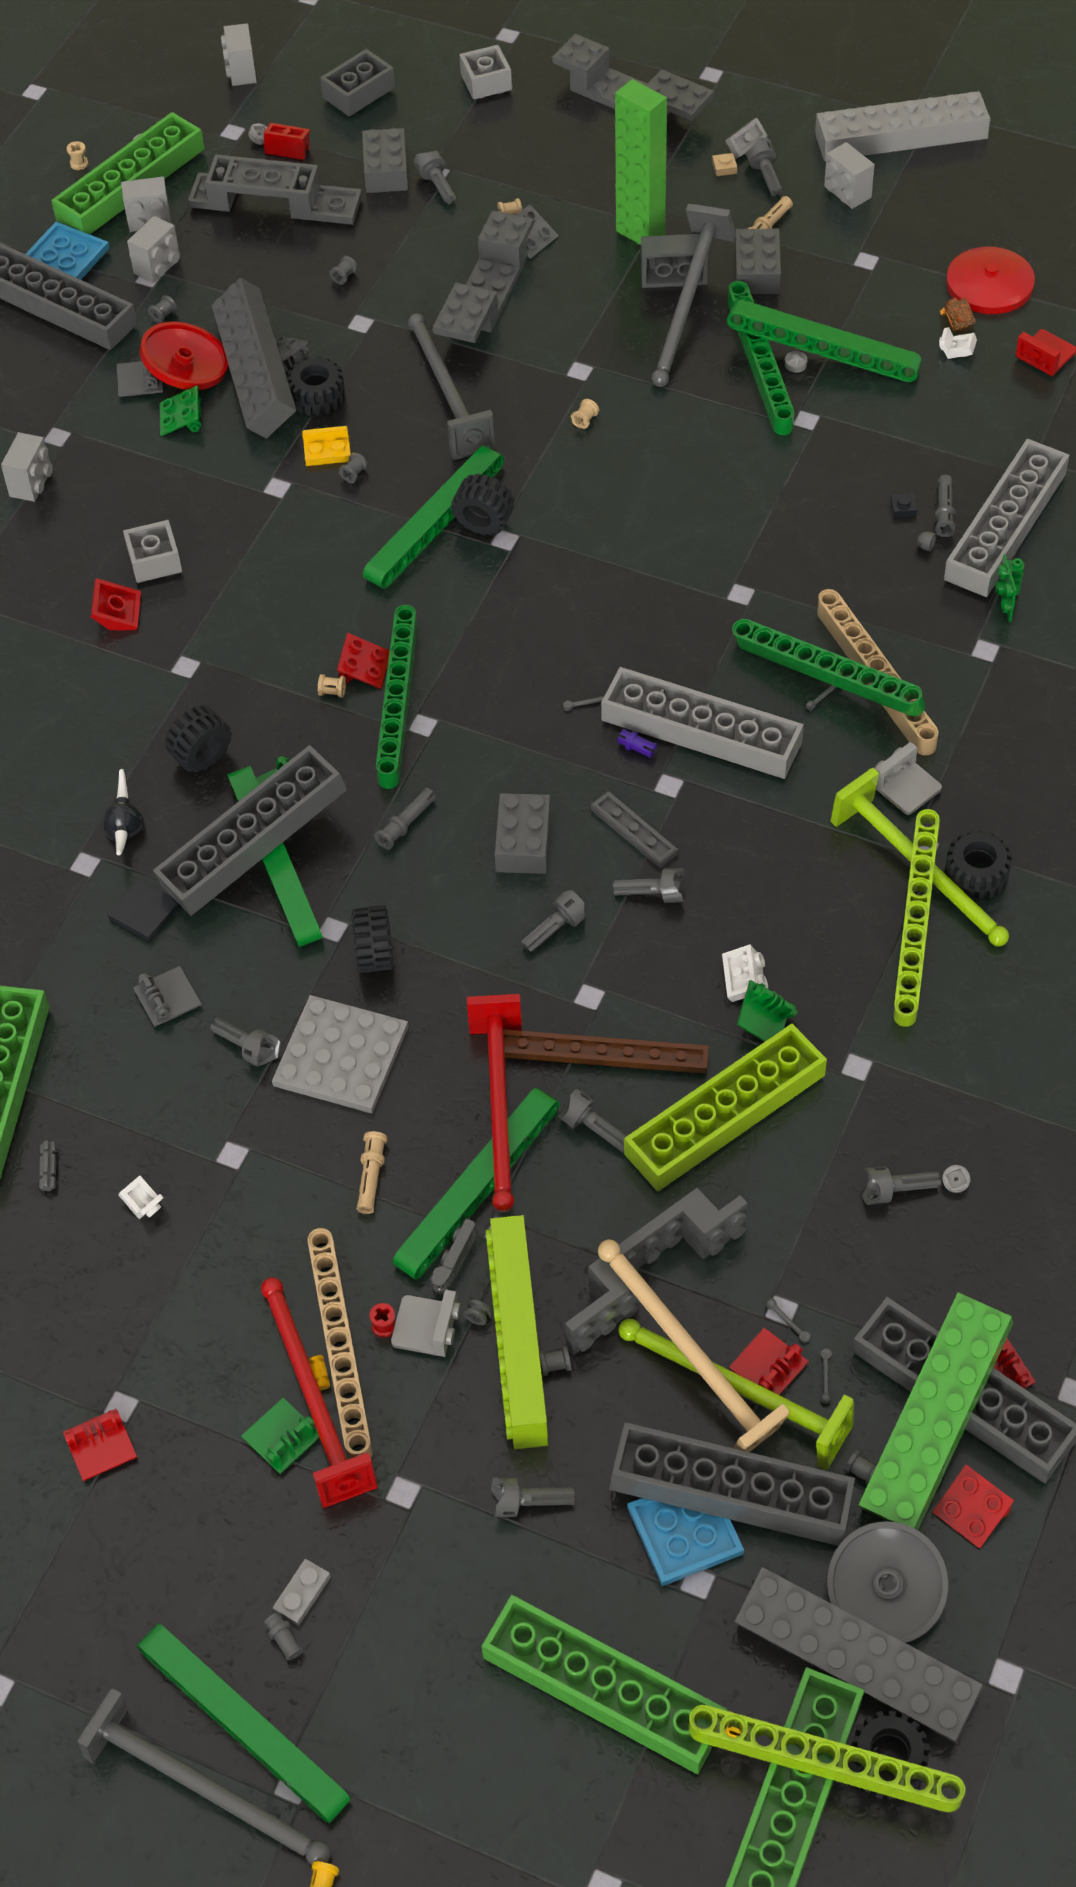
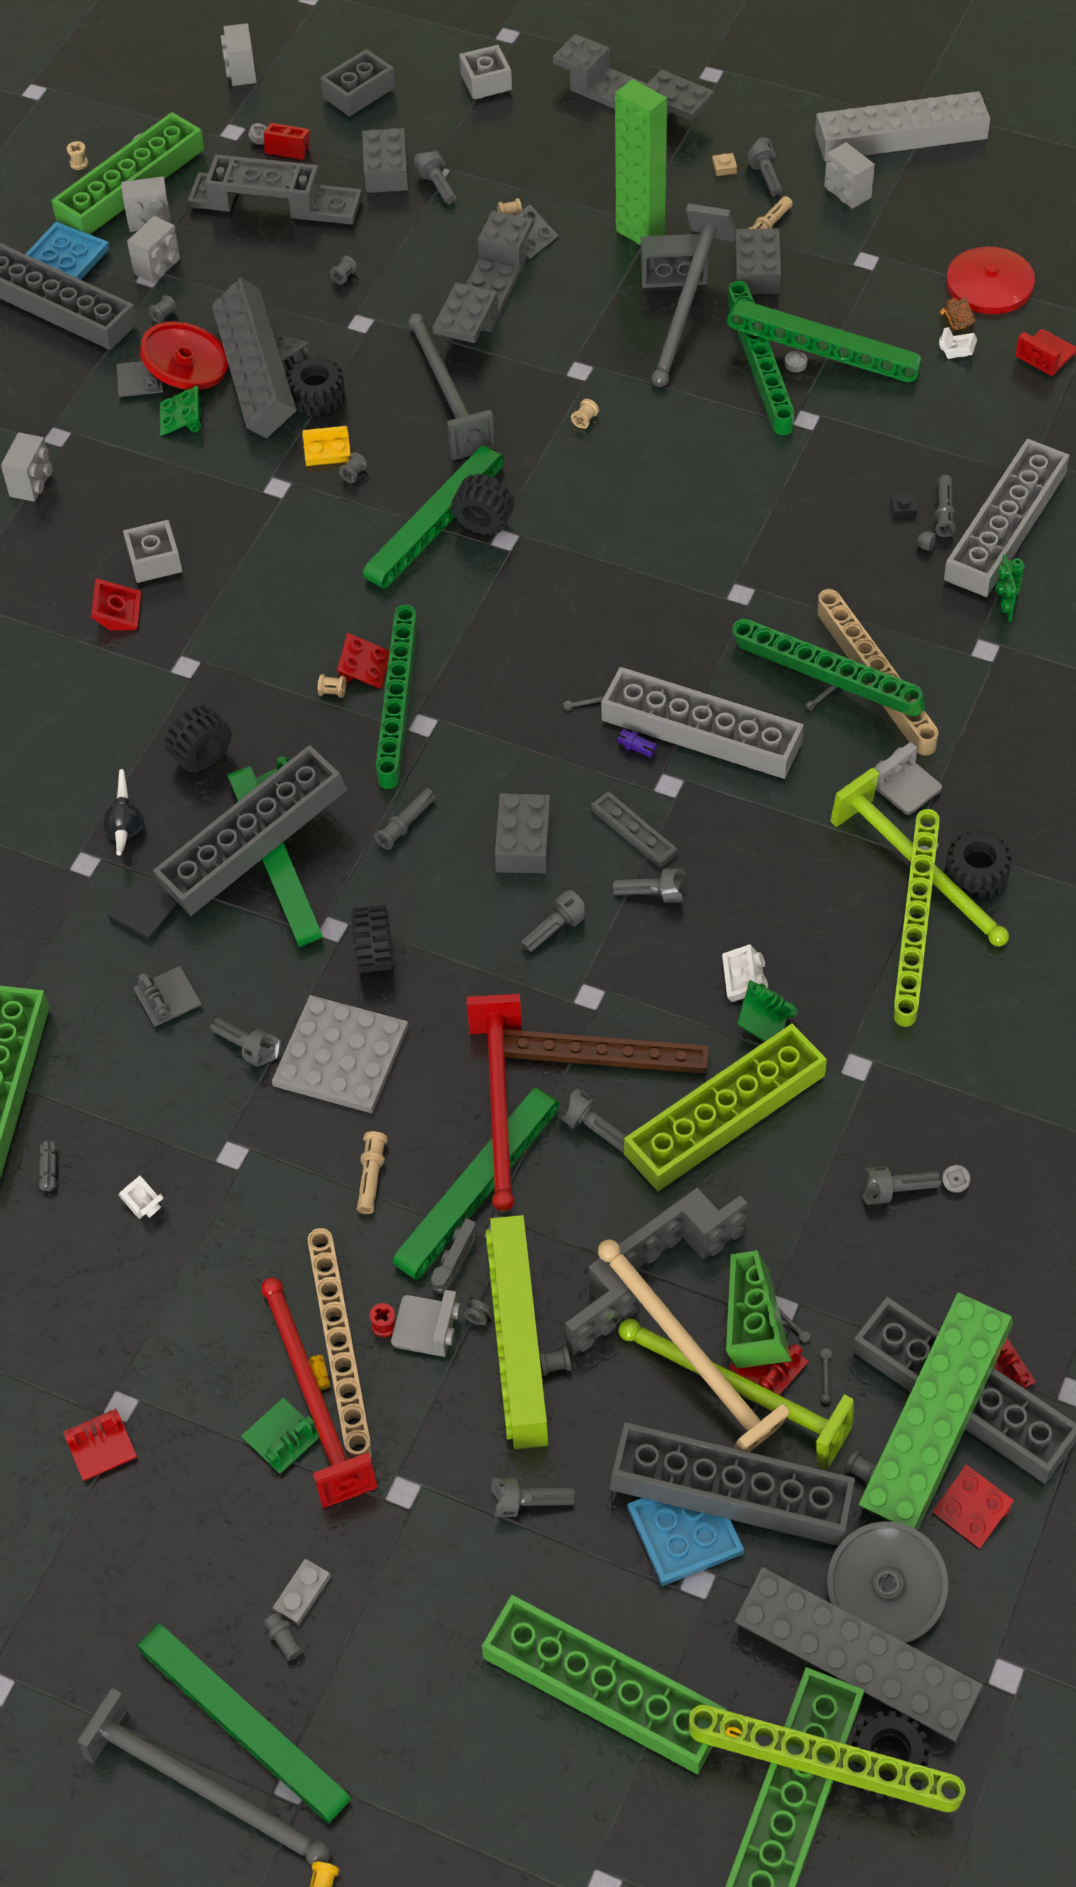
(745, 138): light grey plate -> none
(754, 1318): none -> bright green wedge

